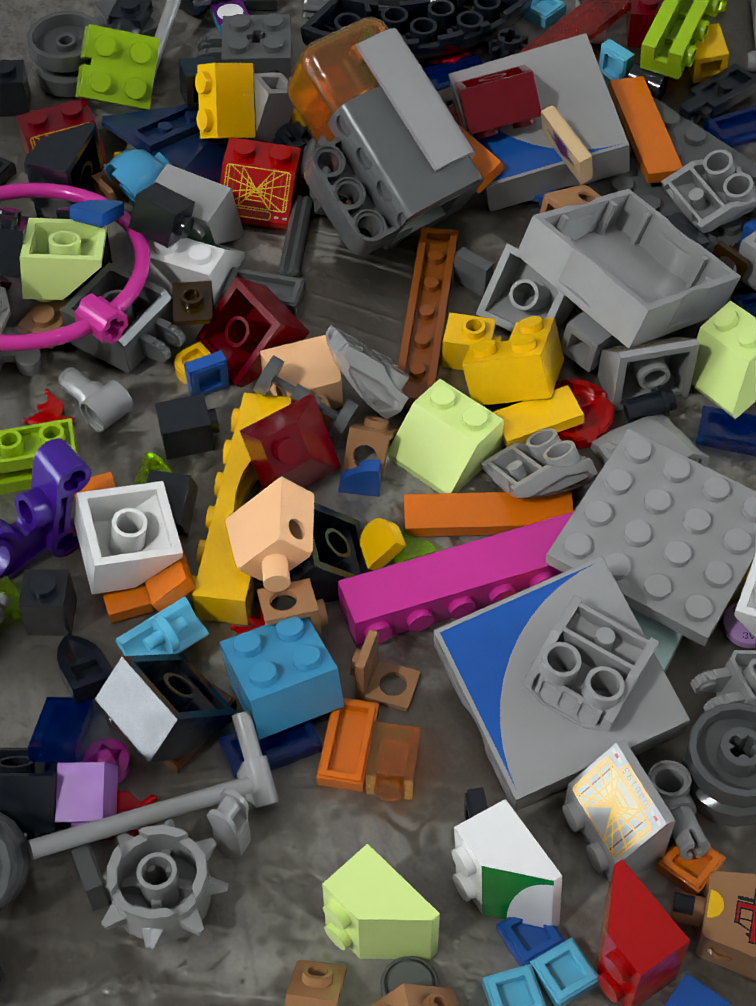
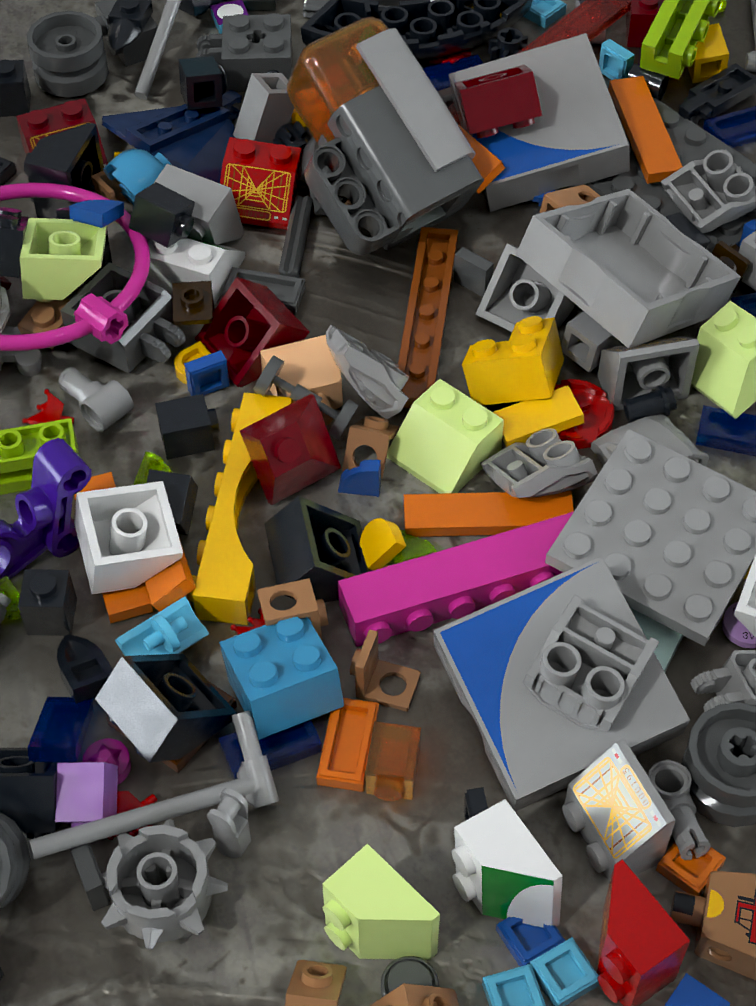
(119, 68): lime piece -> none
(225, 100): yellow brick -> none
(273, 533): light nougat torso -> none
(461, 333): yellow brick -> none
(567, 144): tan tile -> none

